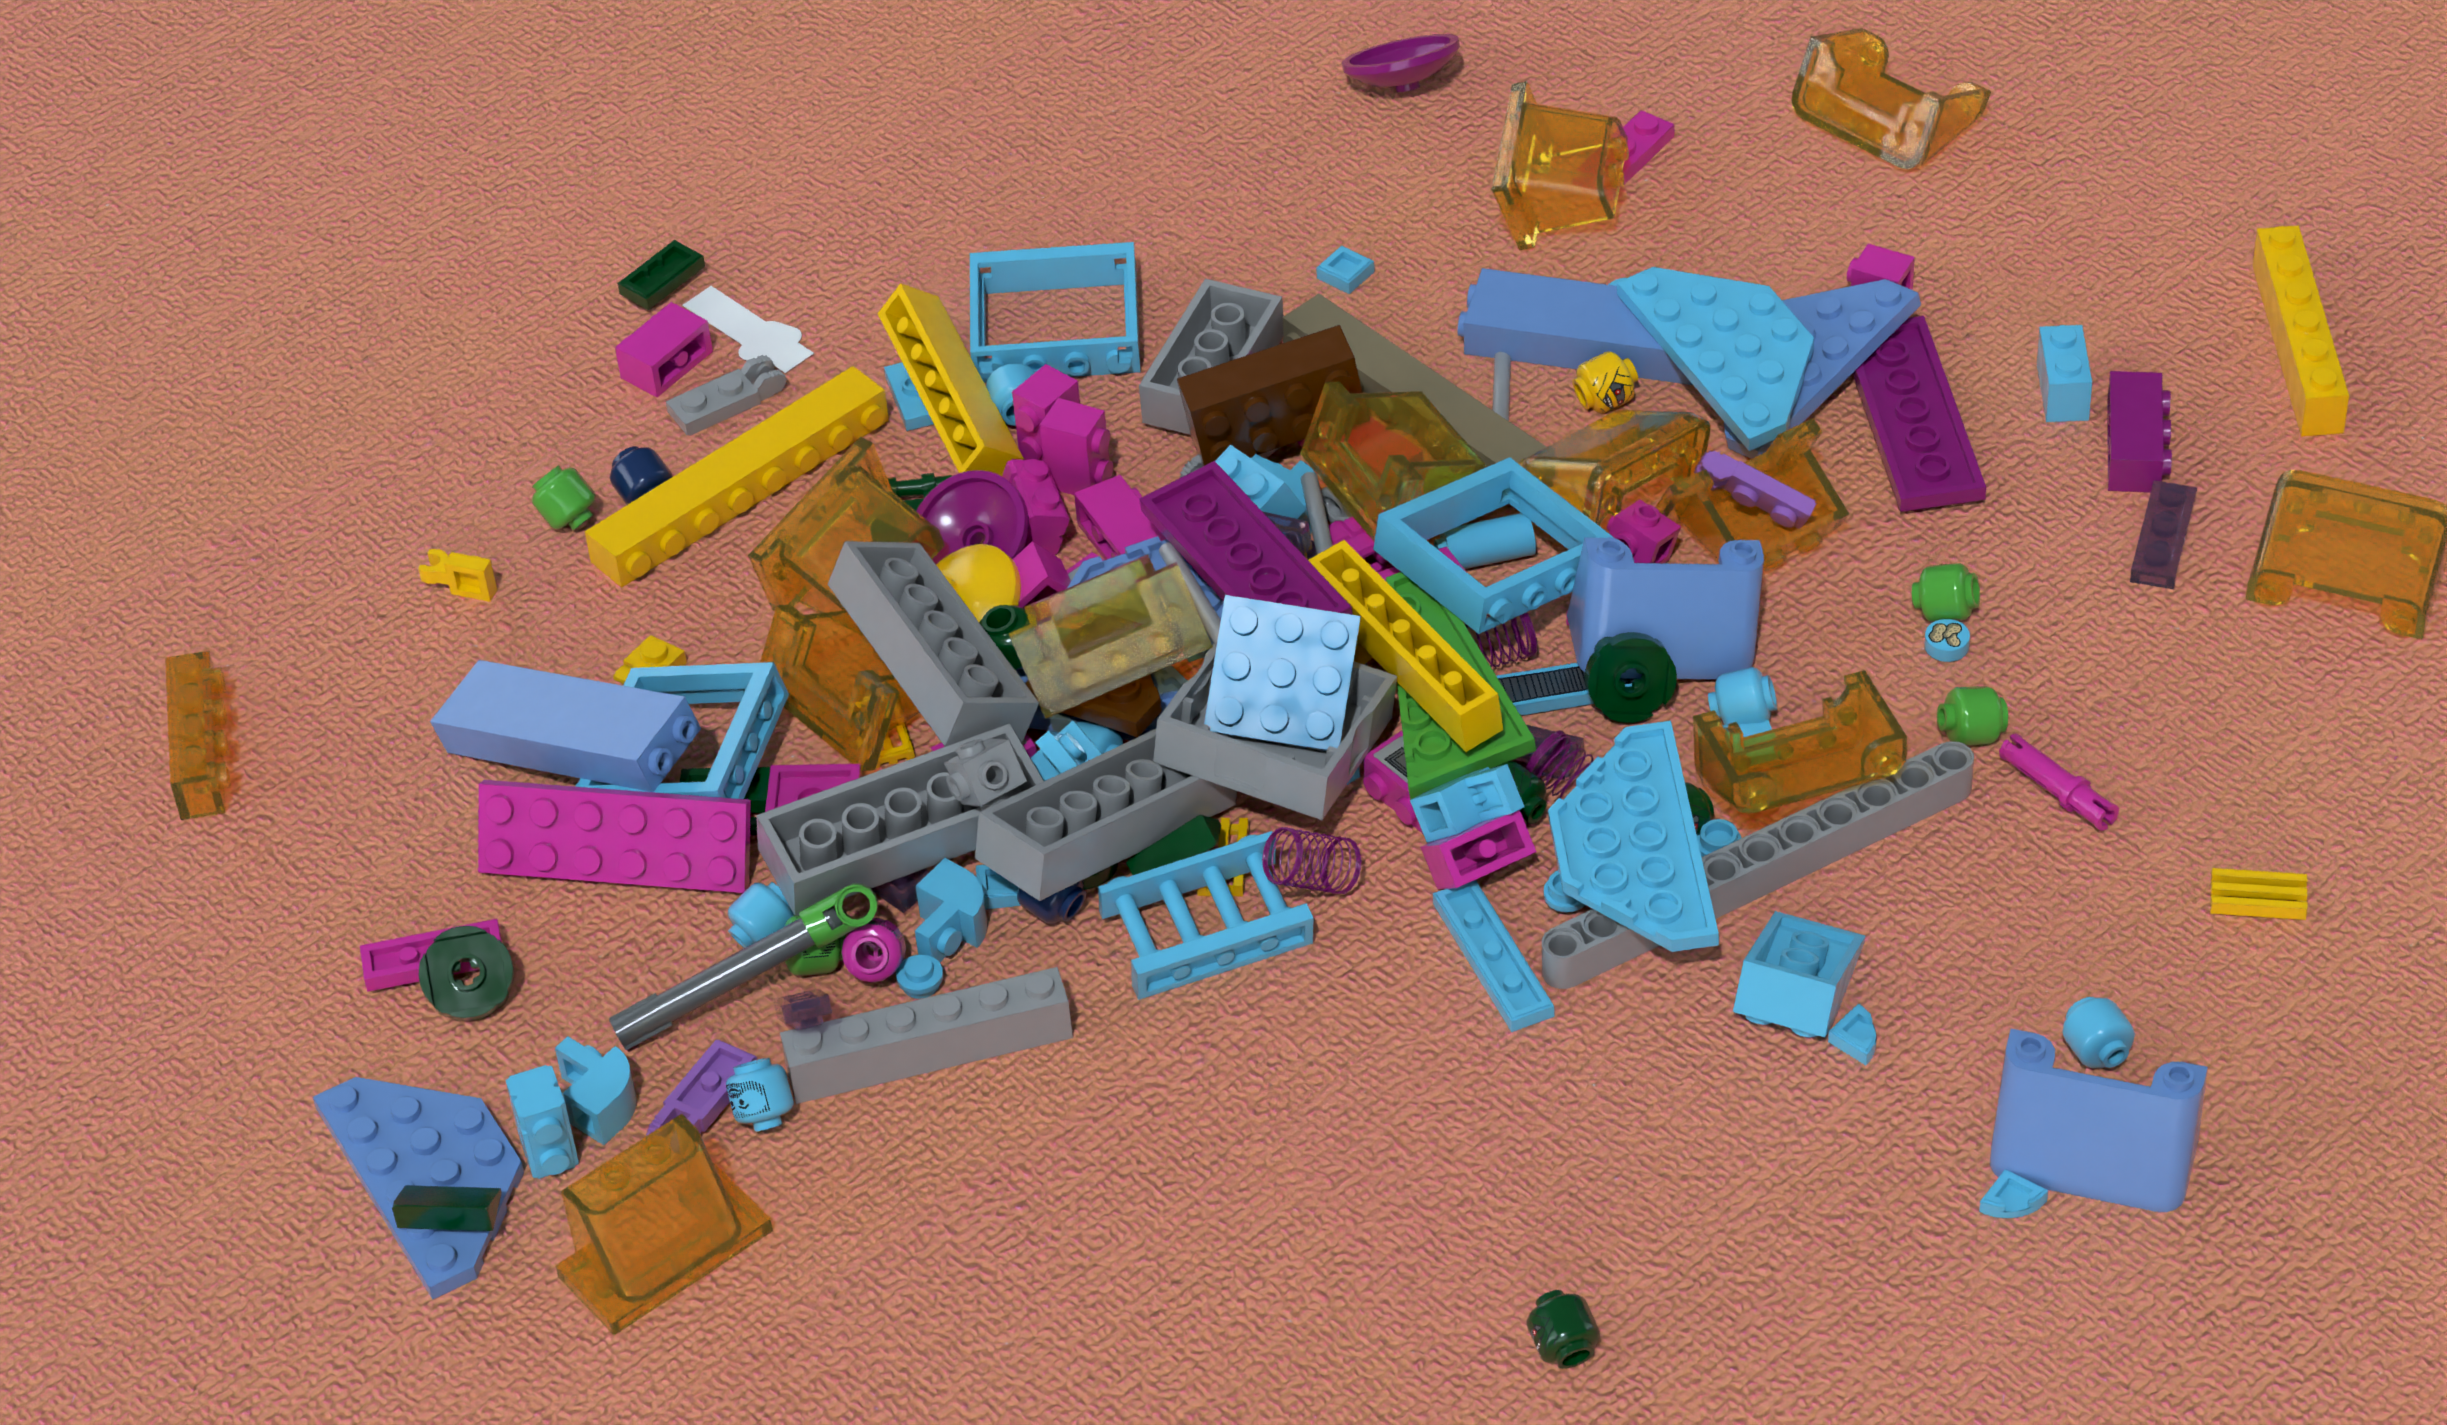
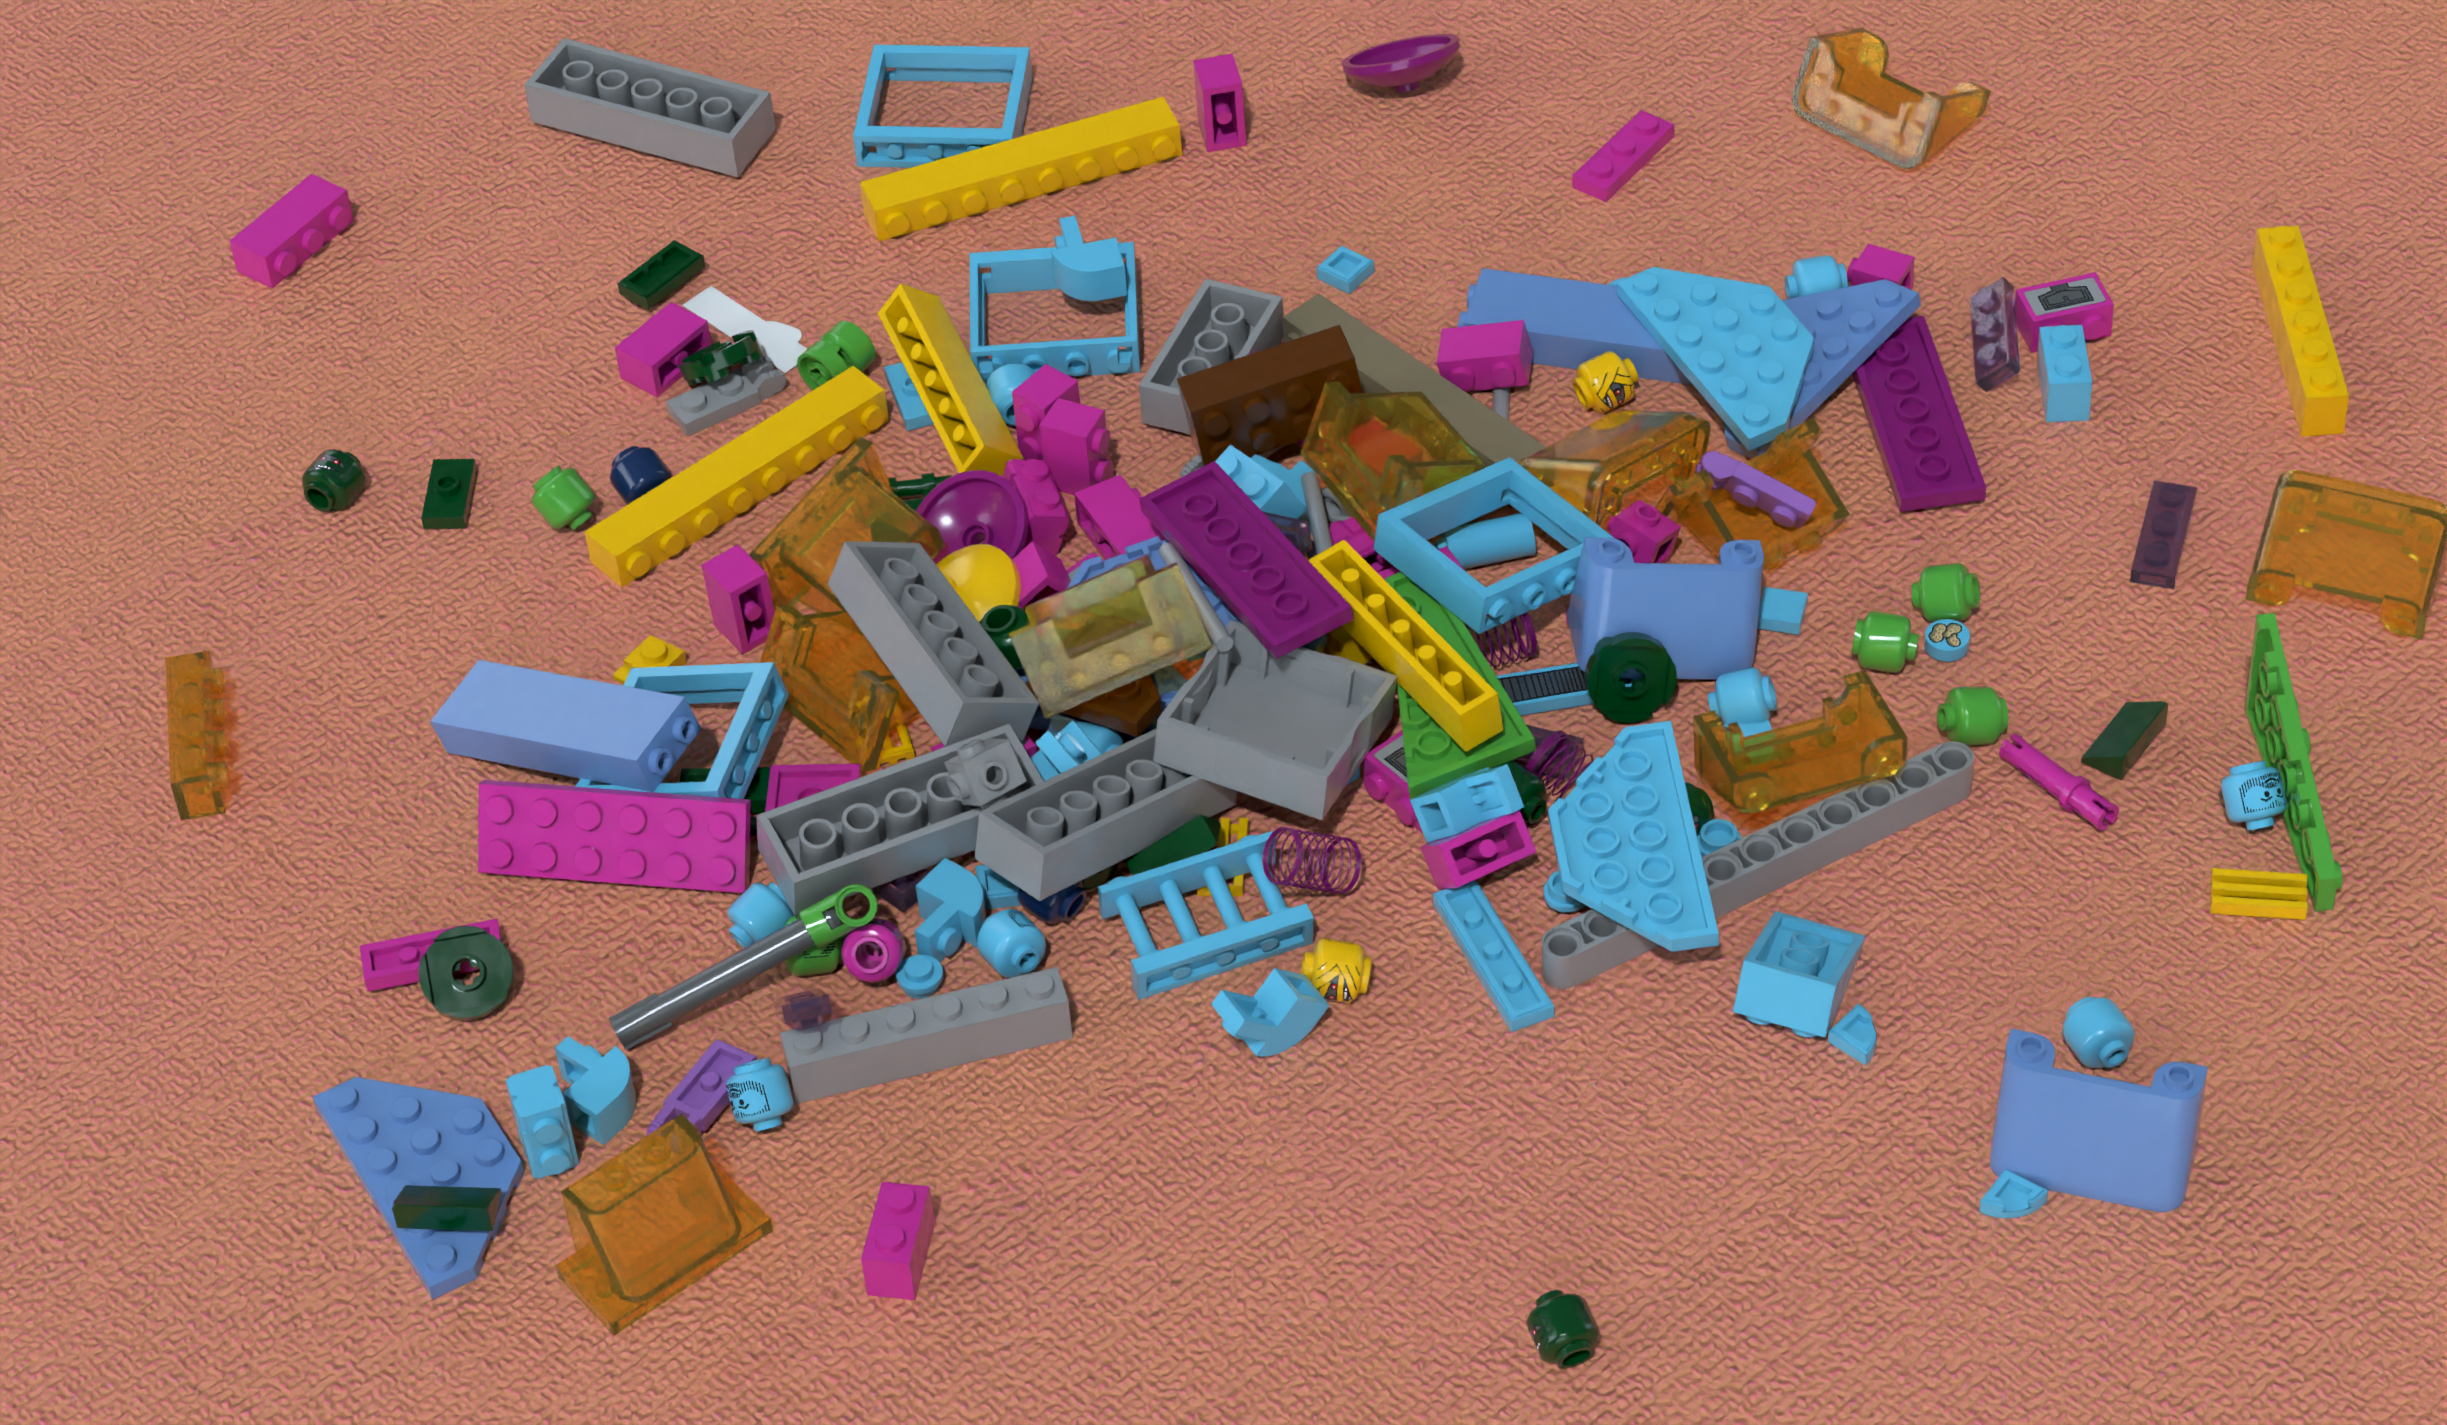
(291, 230): none -> dark pink brick
(333, 480): none -> dark green head
(449, 493): none -> dark green plate
(464, 574): yellow plate -> none
(650, 107): none -> light grey brick
(713, 361): none -> dark green plate
(739, 598): none -> dark pink brick
(837, 351): none -> bright green wheel
(898, 1240): none -> dark pink brick
(920, 145): none -> medium azure window
(1011, 943): none -> medium azure head
(1021, 168): none -> yellow brick
(1087, 269): none -> medium azure brick
(1219, 102): none -> dark pink brick
(1275, 1016): none -> medium azure brick
(1282, 673): plate -> none
(1337, 969): none -> yellow head
(1486, 355): none -> dark pink brick
(1556, 167): clear yellow windscreen -> none
(1782, 610): none -> medium azure tile
(1815, 276): none -> medium azure head
(1884, 641): none -> bright green head
(1994, 334): none -> clear purple plate
(2064, 302): none -> dark pink brick
(2126, 737): none -> dark green slope
(2137, 431): magenta brick -> none
(2253, 794): none -> medium azure head
(2287, 747): none -> bright green wing

